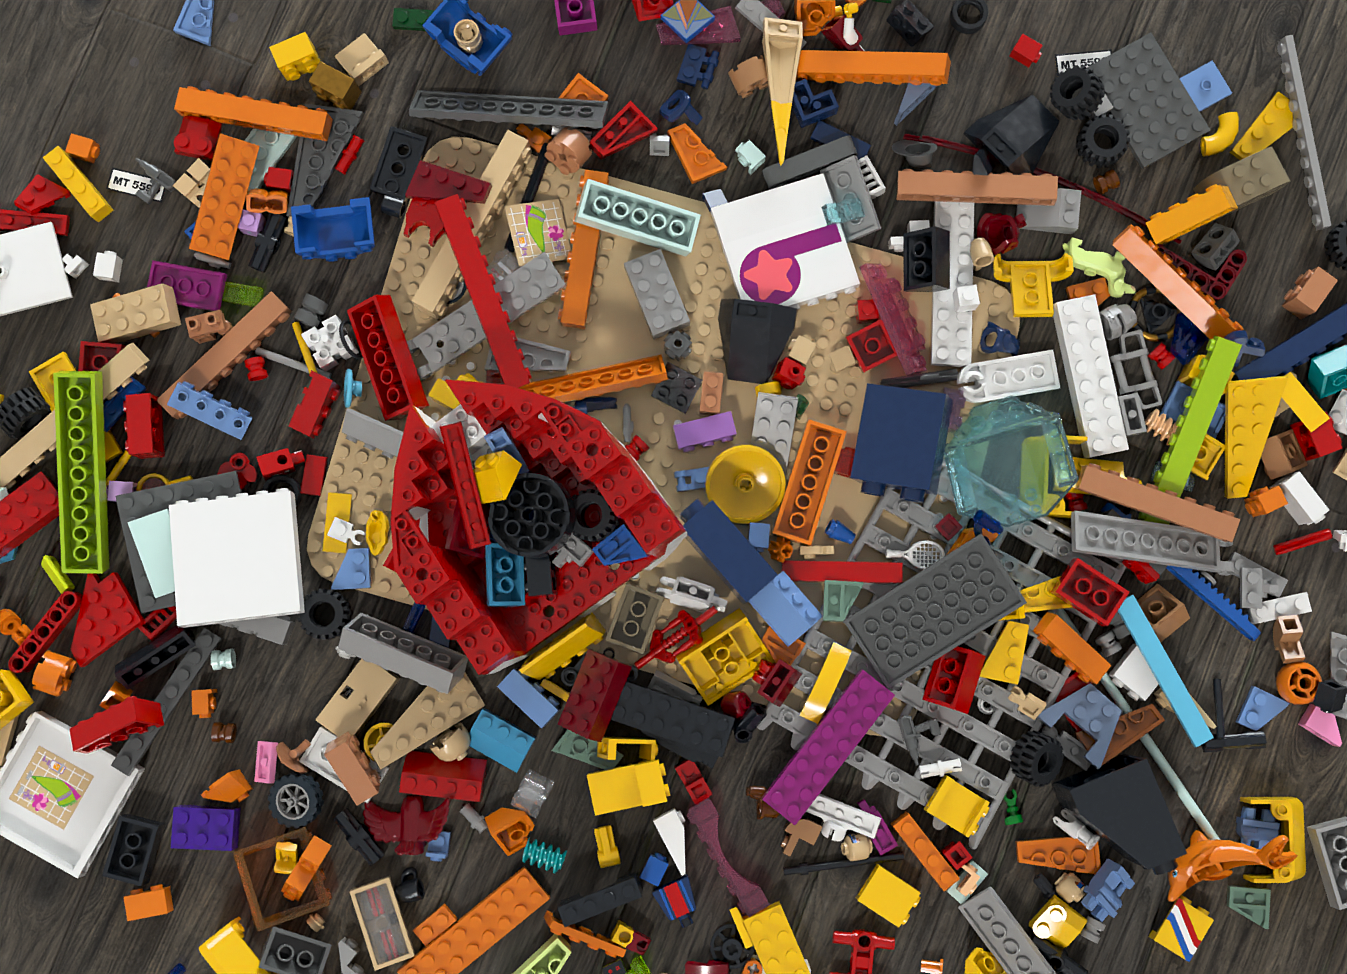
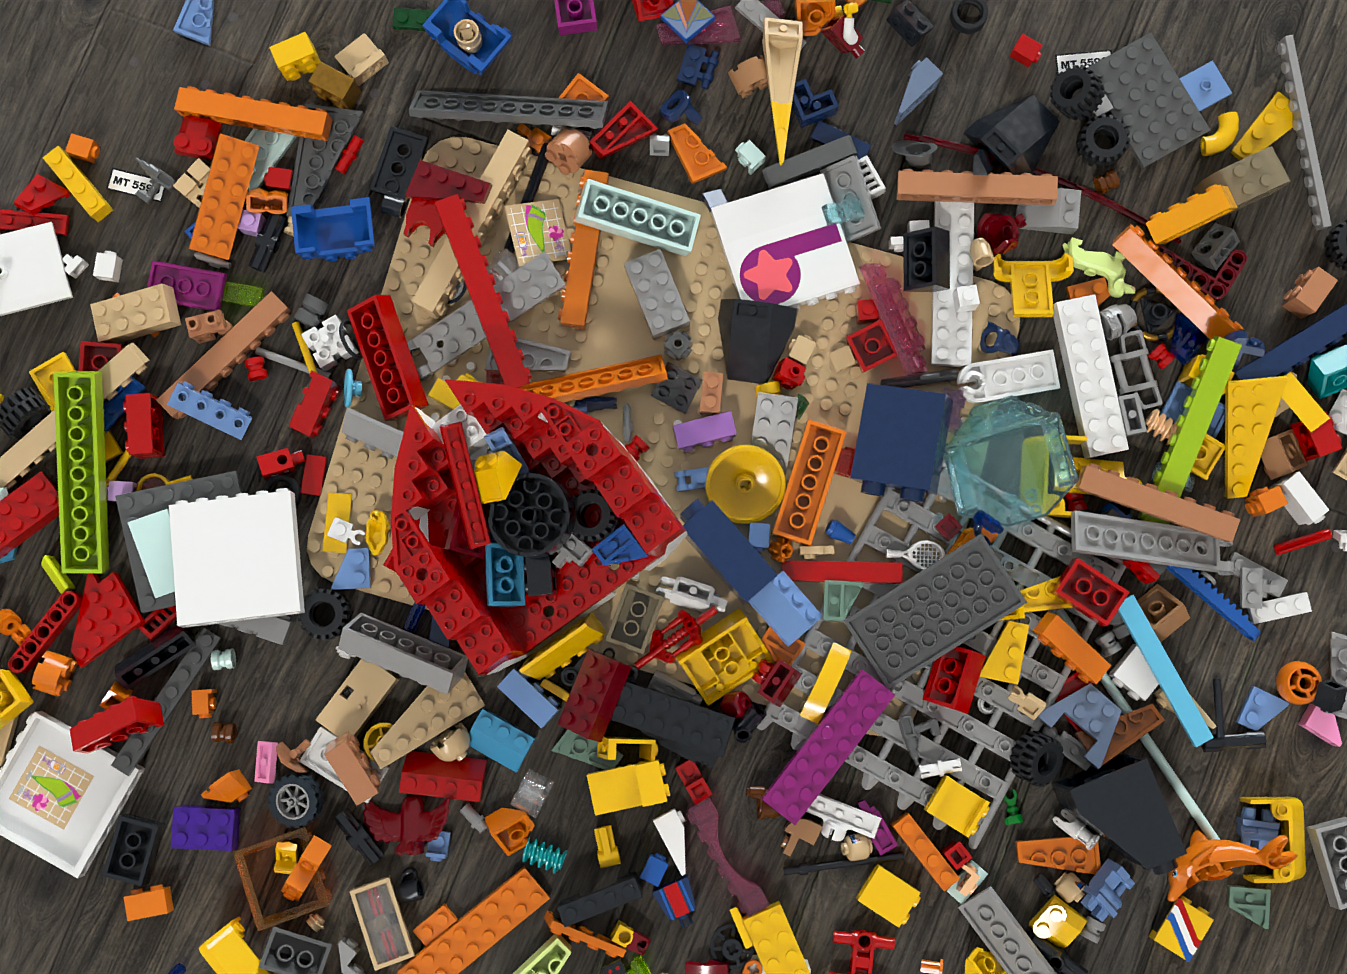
(245, 472): red plate -> none
(874, 67): orange brick -> none
(1286, 638): medium nougat brick -> none

